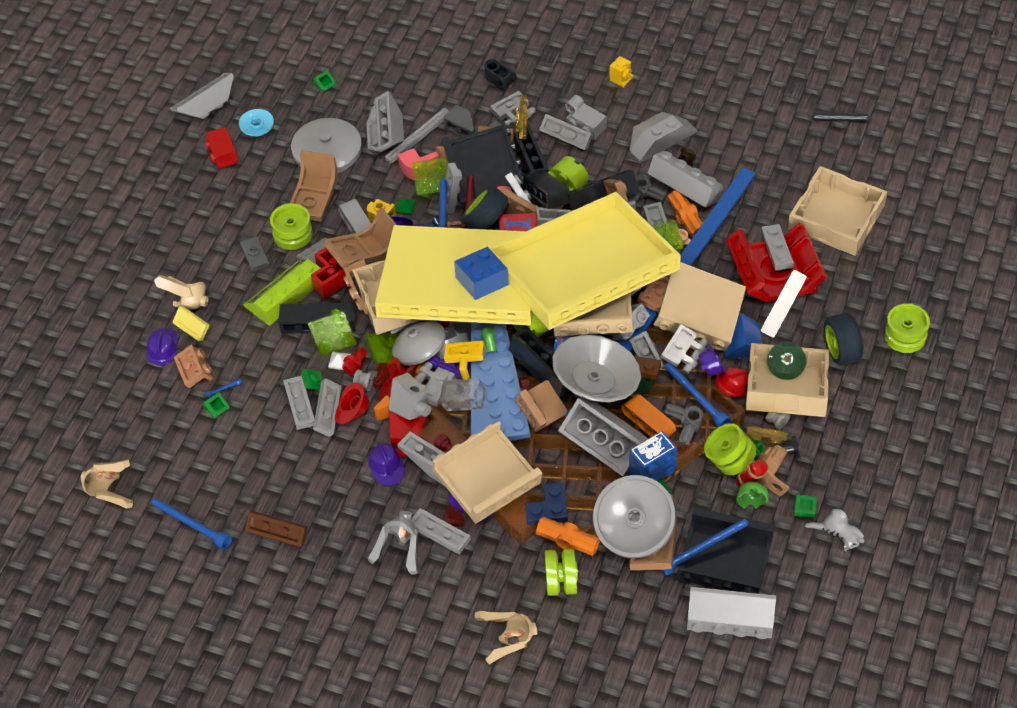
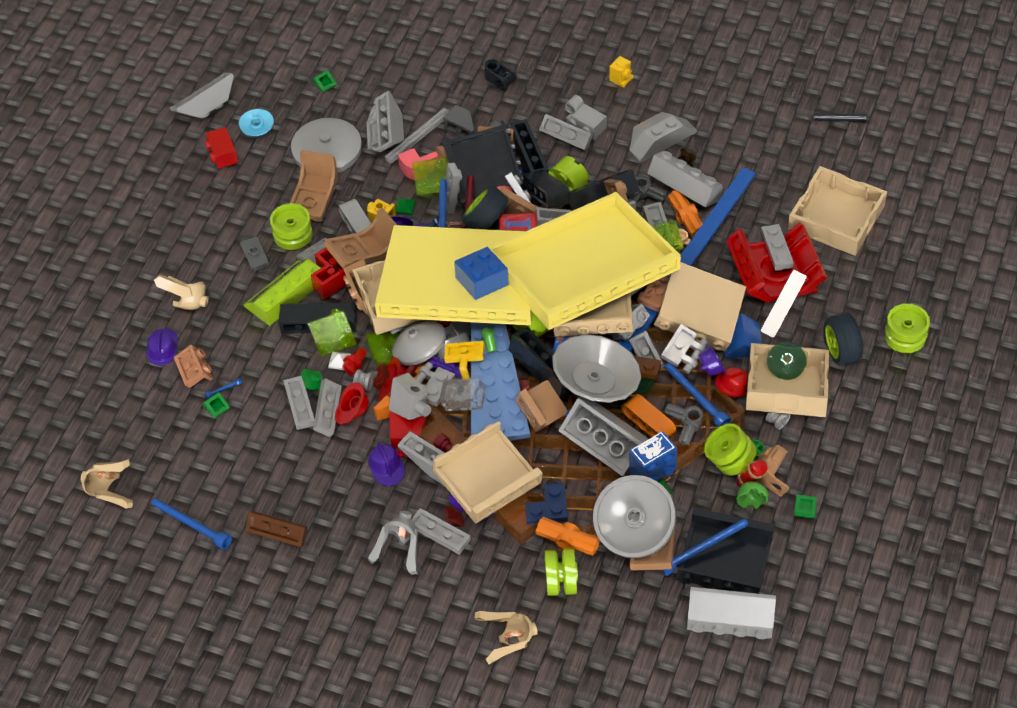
(190, 323): light yellow tile -> none
(507, 108): light grey plate -> none
(521, 115): clear yellow plate -> none
(758, 433): clear yellow plate -> none
(791, 447): black piece -> none
(838, 525): light grey animal -> none

